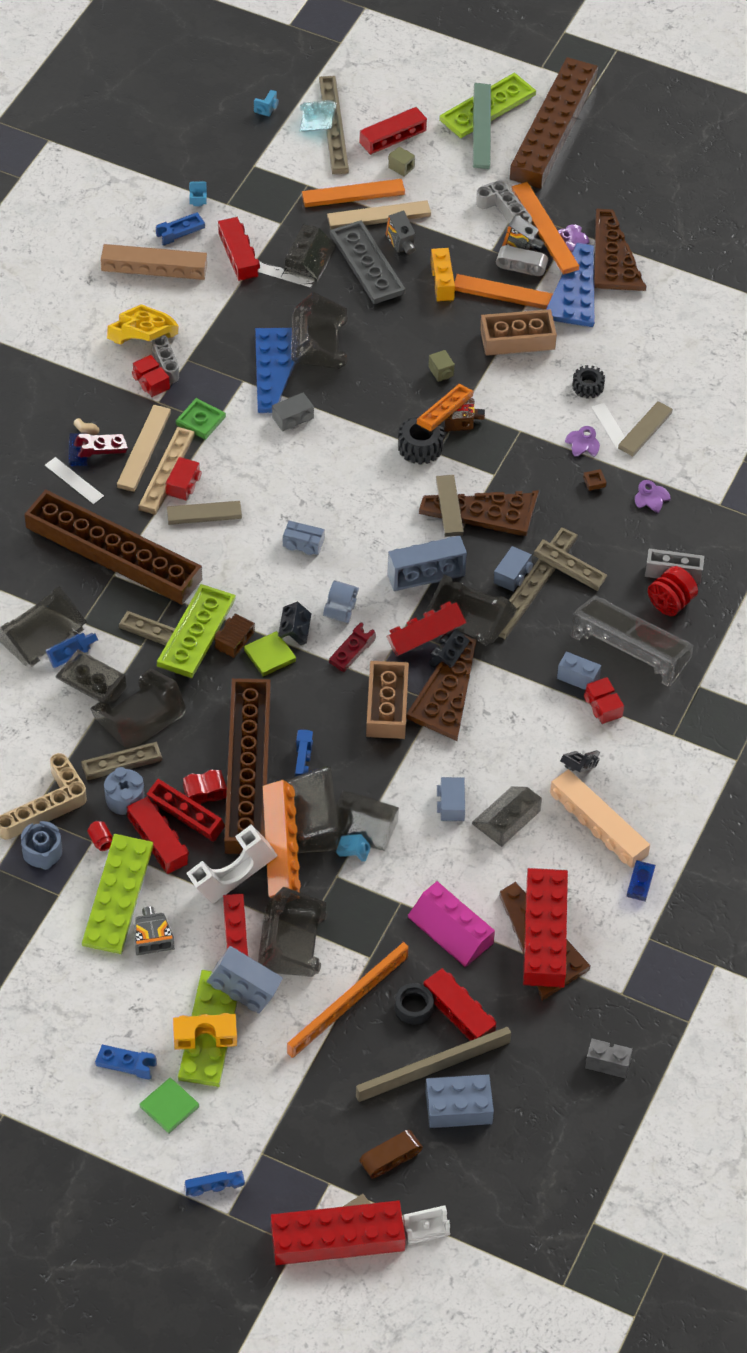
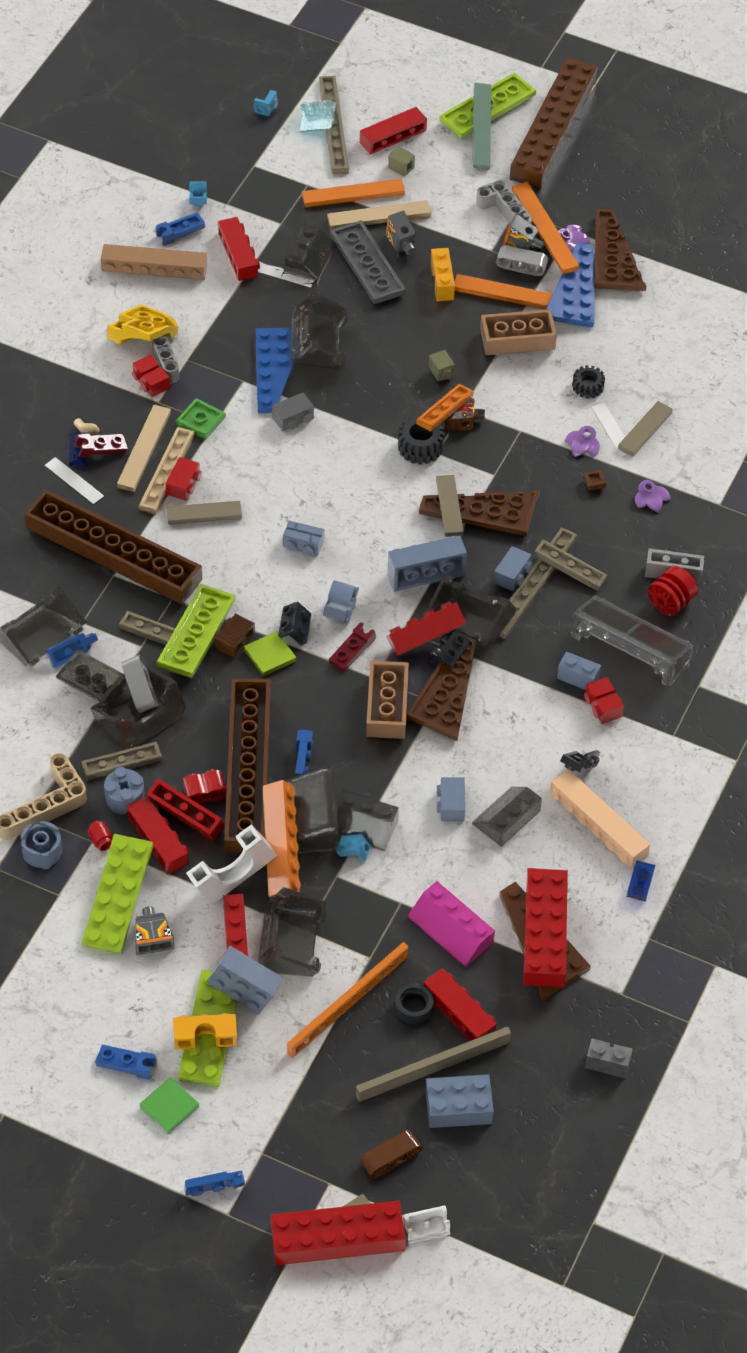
(139, 683): none -> light grey beam

